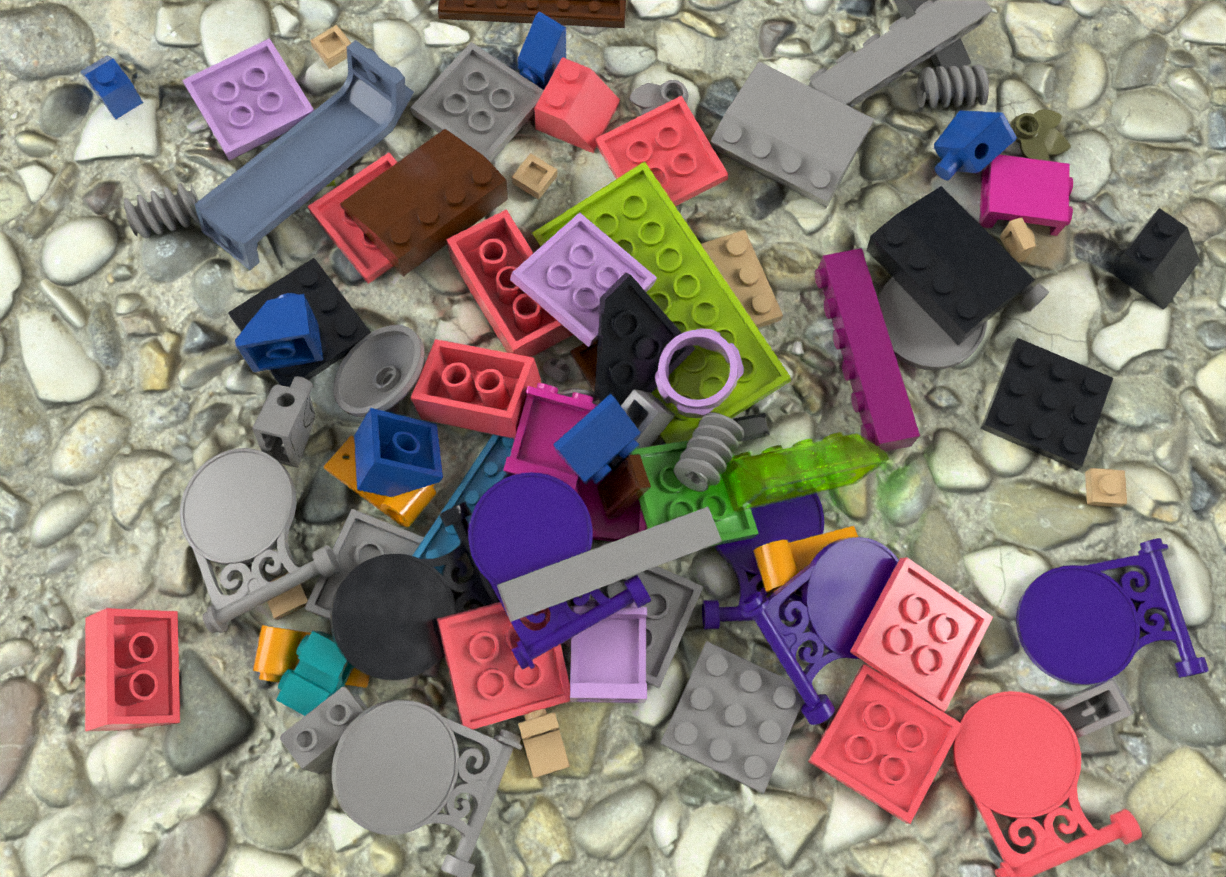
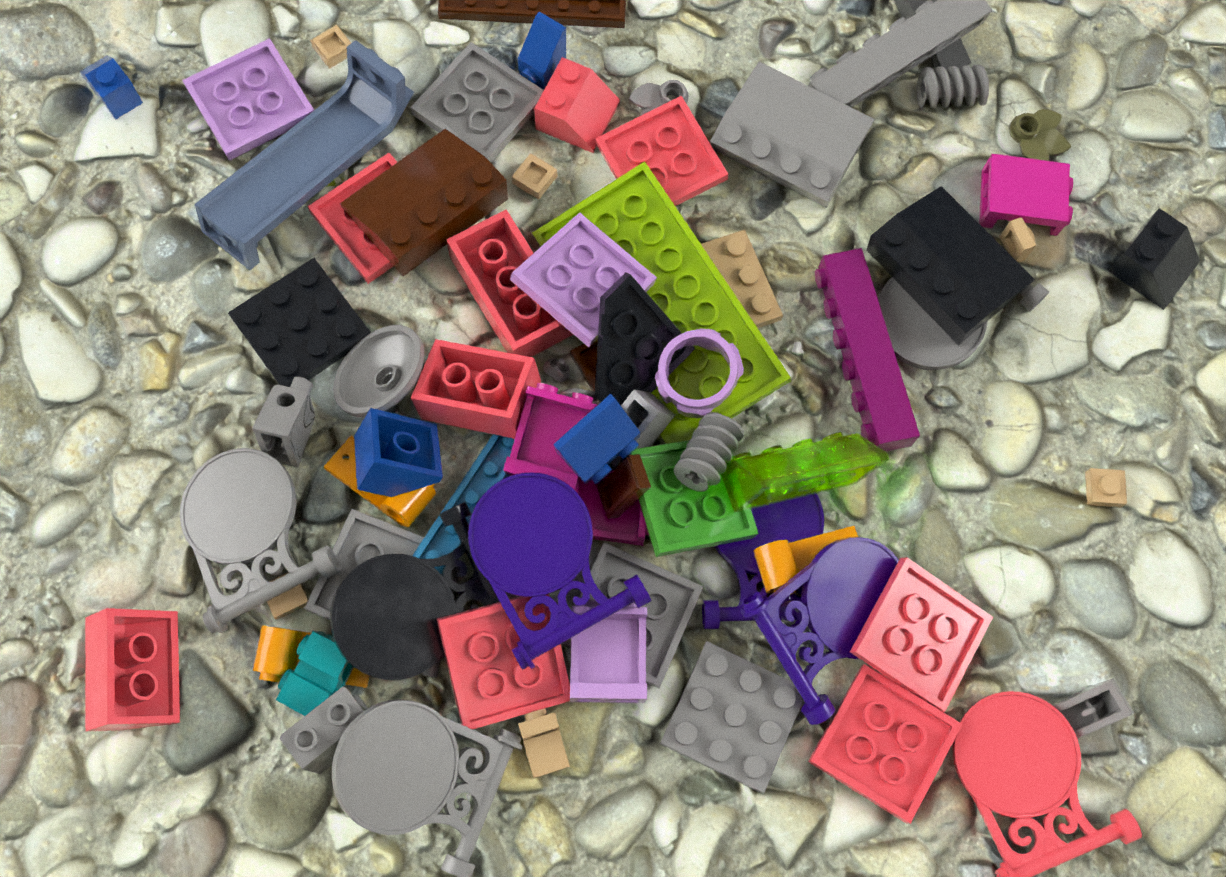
(162, 211): light grey piece -> none
(281, 335): blue slope -> none
(608, 564): light grey tile -> none
(753, 426): dark grey piece -> none
(972, 142): blue torso -> none
(1047, 403): black plate -> none
(1085, 623): dark purple piece -> none

